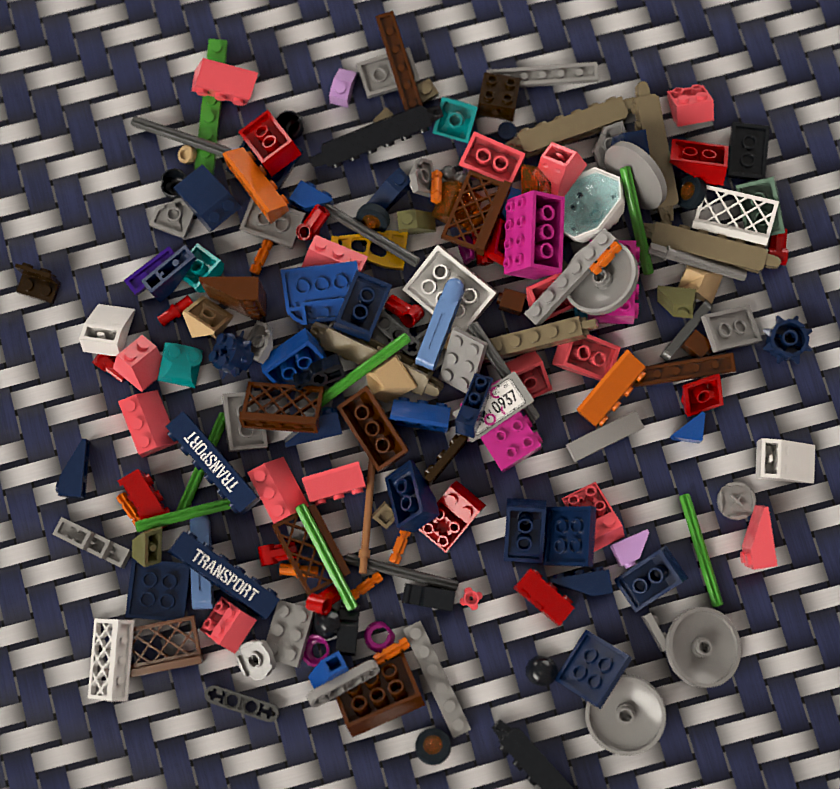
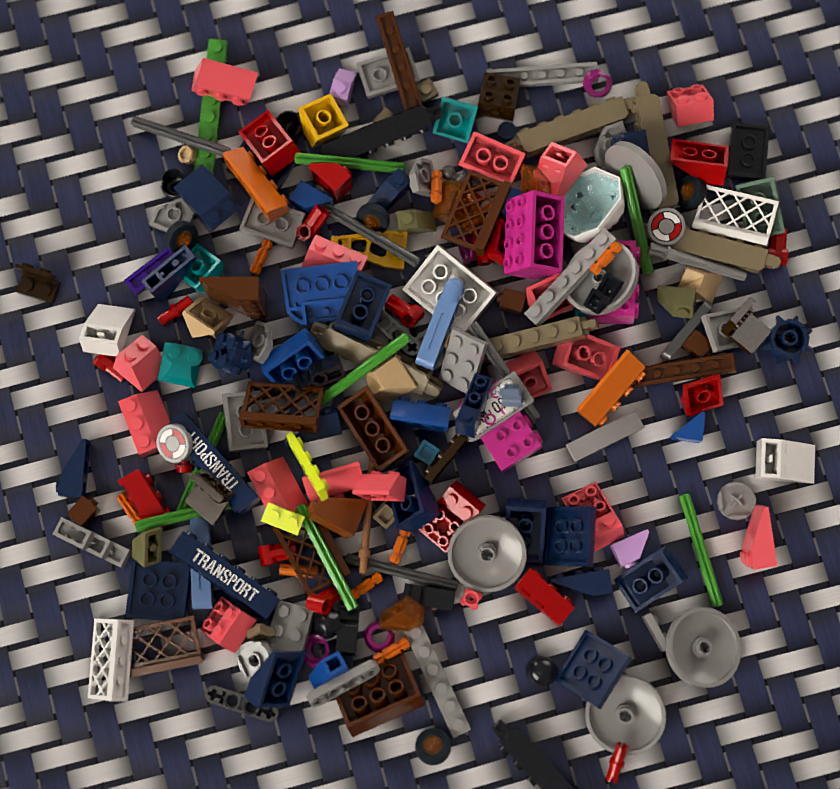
(84, 510): none -> reddish brown brick
(174, 443): none -> tile
(181, 234): none -> black wheel
(184, 466): none -> red plate
(208, 496): none -> dark brown bracket
(260, 632): none -> dark tan plate
(275, 680): none -> dark blue slope
(283, 518): none -> neon yellow plate
(305, 461): none -> neon yellow plate
(322, 120): none -> yellow slope
(332, 178): none -> red slope
(338, 514): none -> dark orange slope
(350, 163): none -> bright green axle
(381, 486): none -> coral slope
(402, 615): none -> clear orange slope
(426, 452): none -> dark azure plate
(487, 553): none -> light grey dish
(512, 395): none -> sand blue plate
(590, 77): none -> magenta piece
(602, 296): none -> black slope
(616, 762): none -> red pin
(666, 226): none -> tile
(746, 329): none -> bracket

